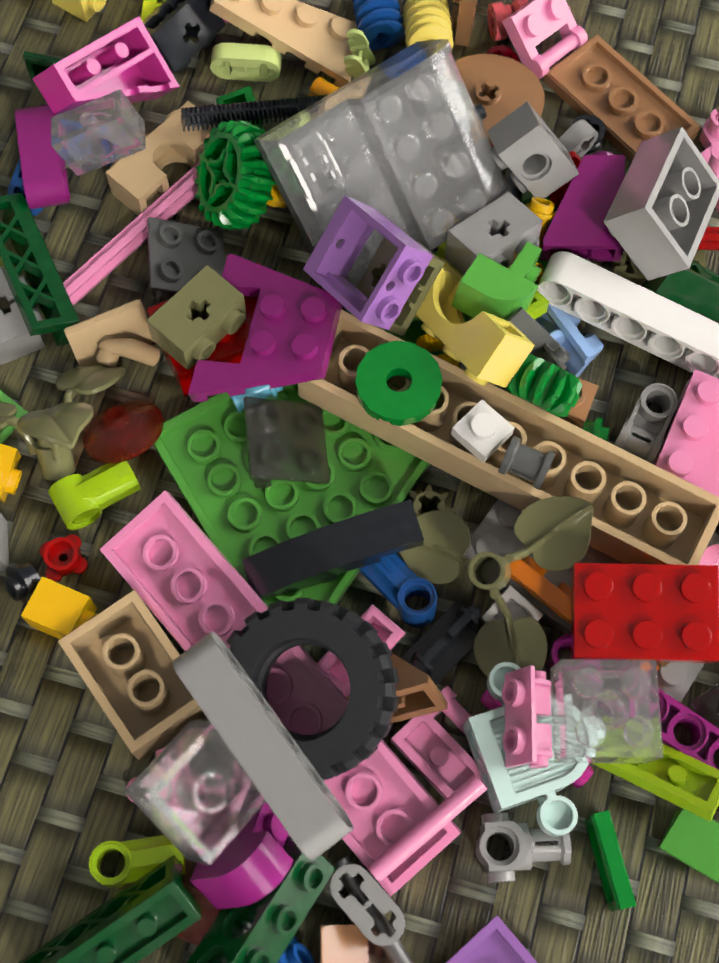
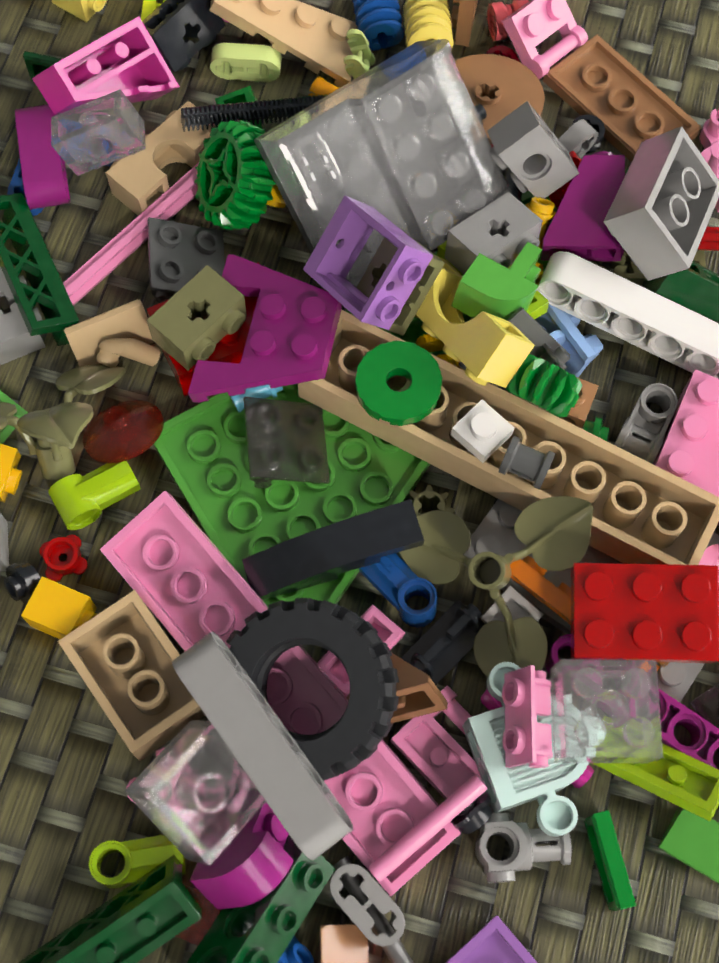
(474, 815): none -> black plate

